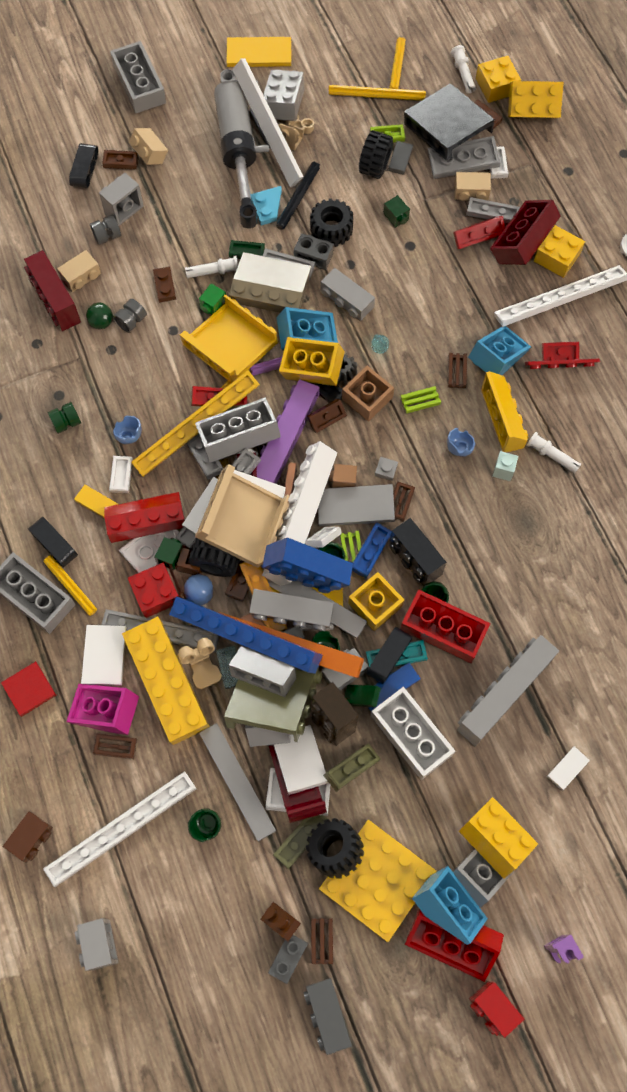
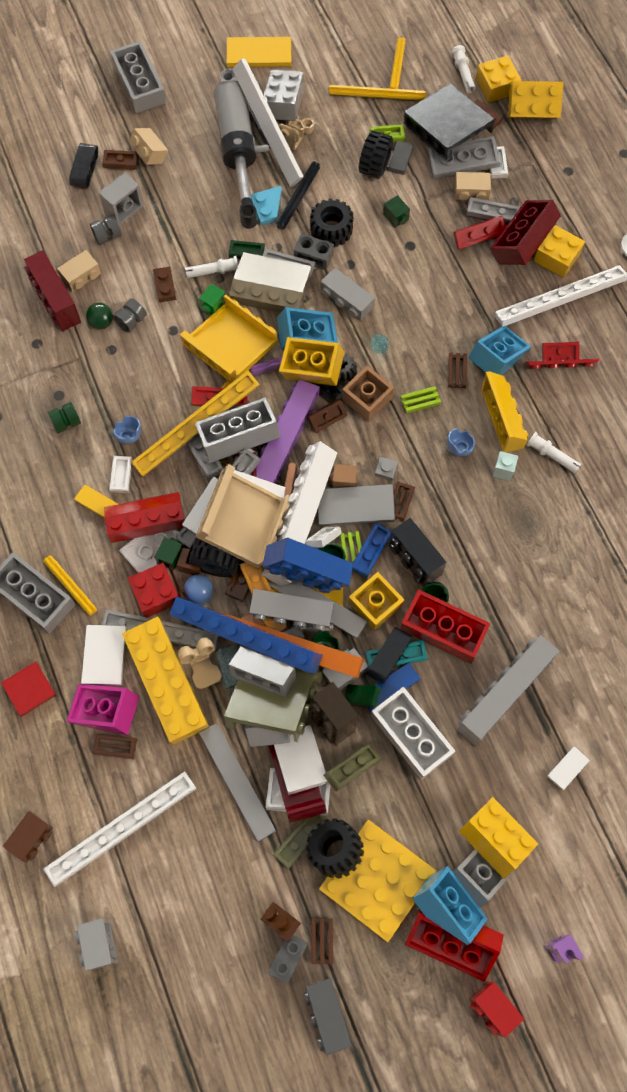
(53, 541): black beam -> none
(204, 825): dark green hair -> none

